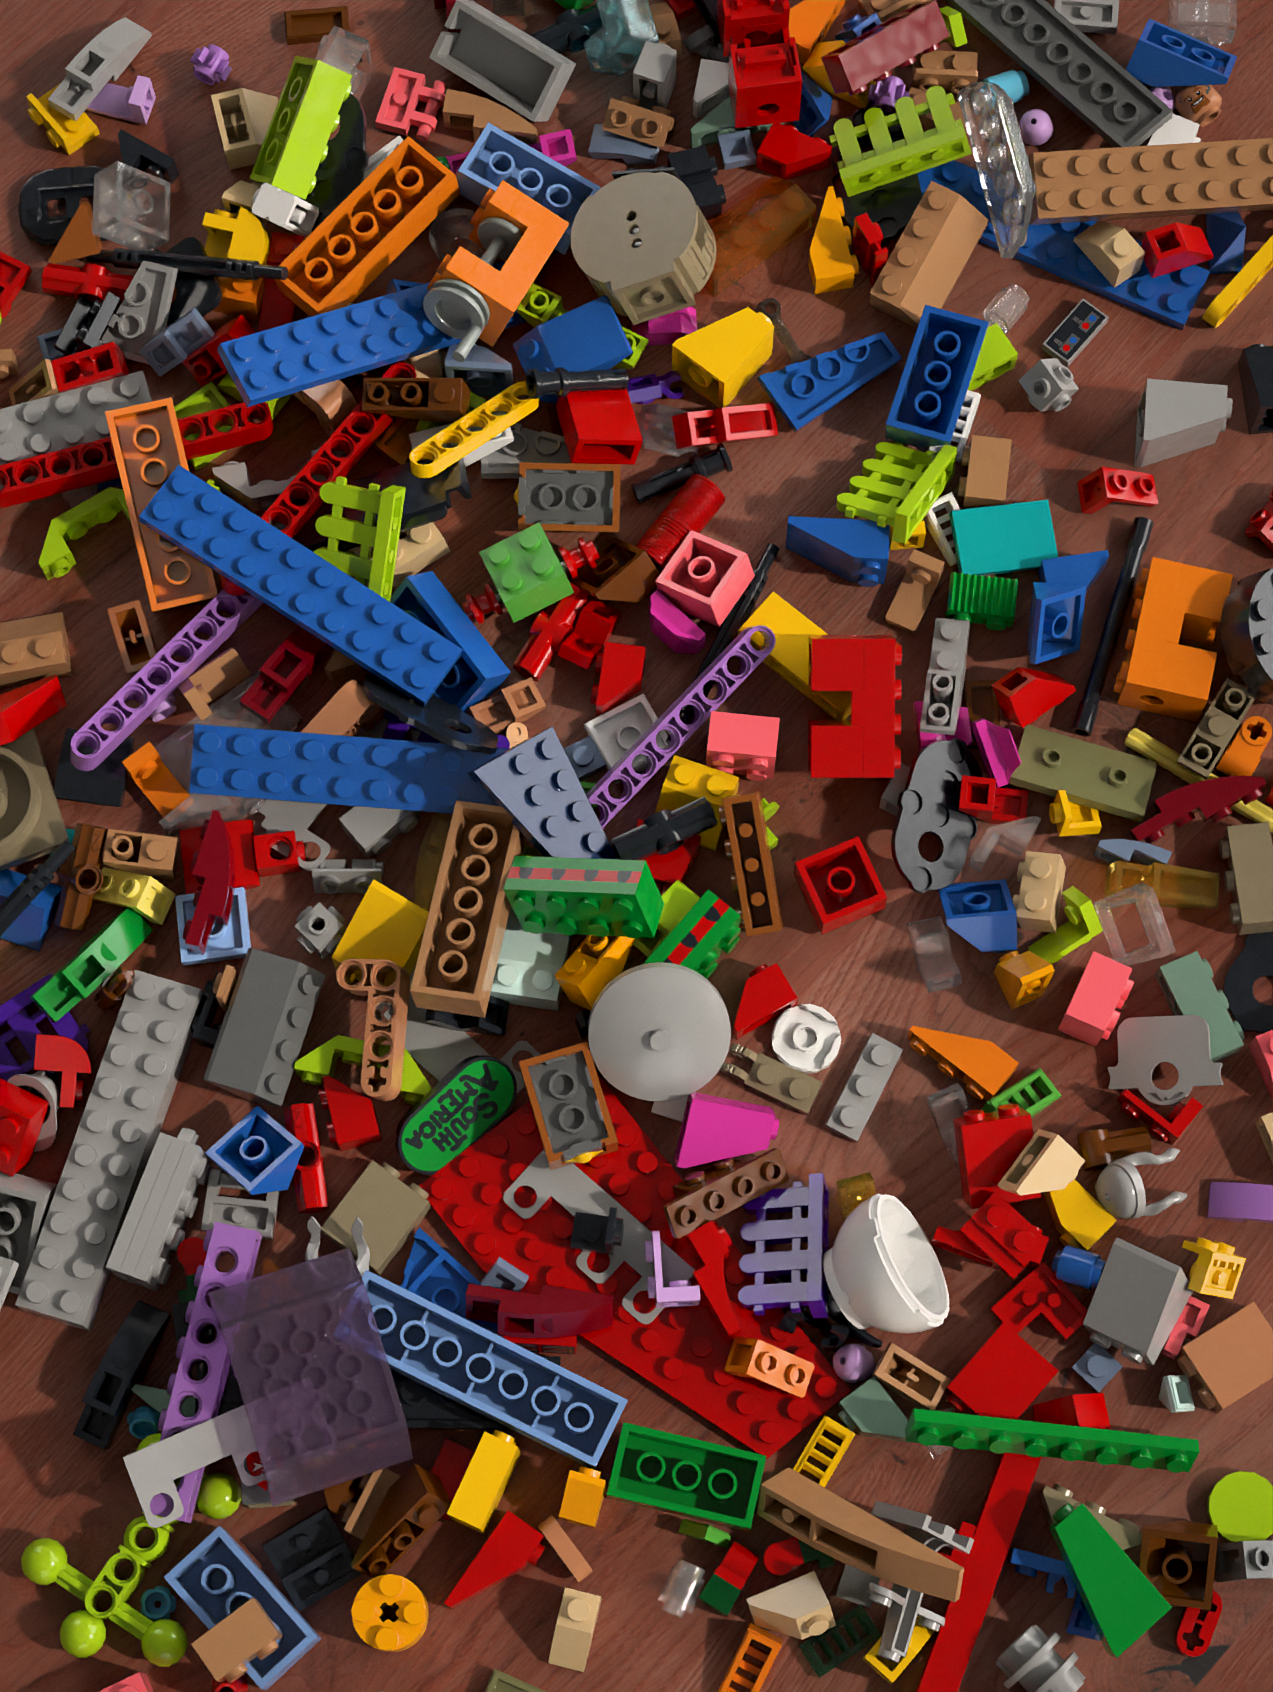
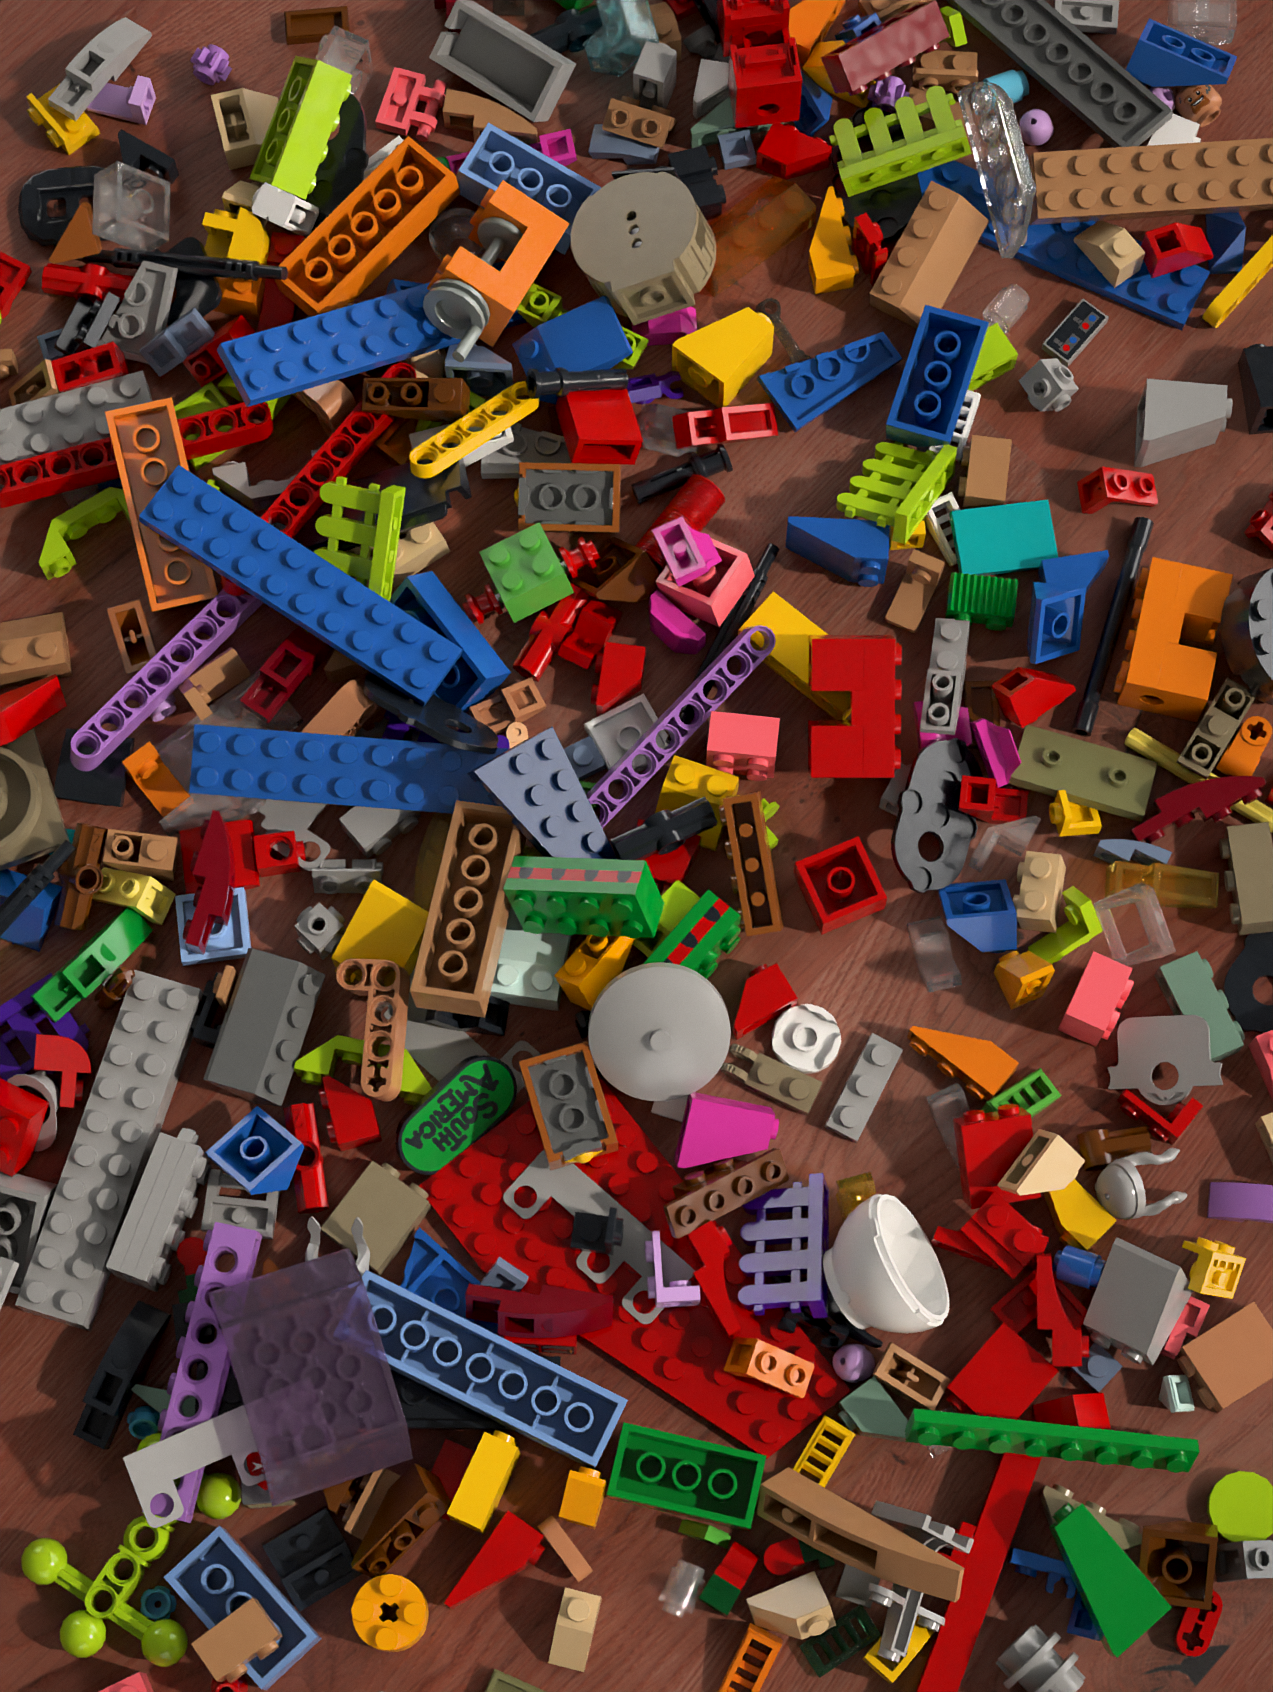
(685, 550): none -> dark pink slope
(1067, 1340): none -> red slope

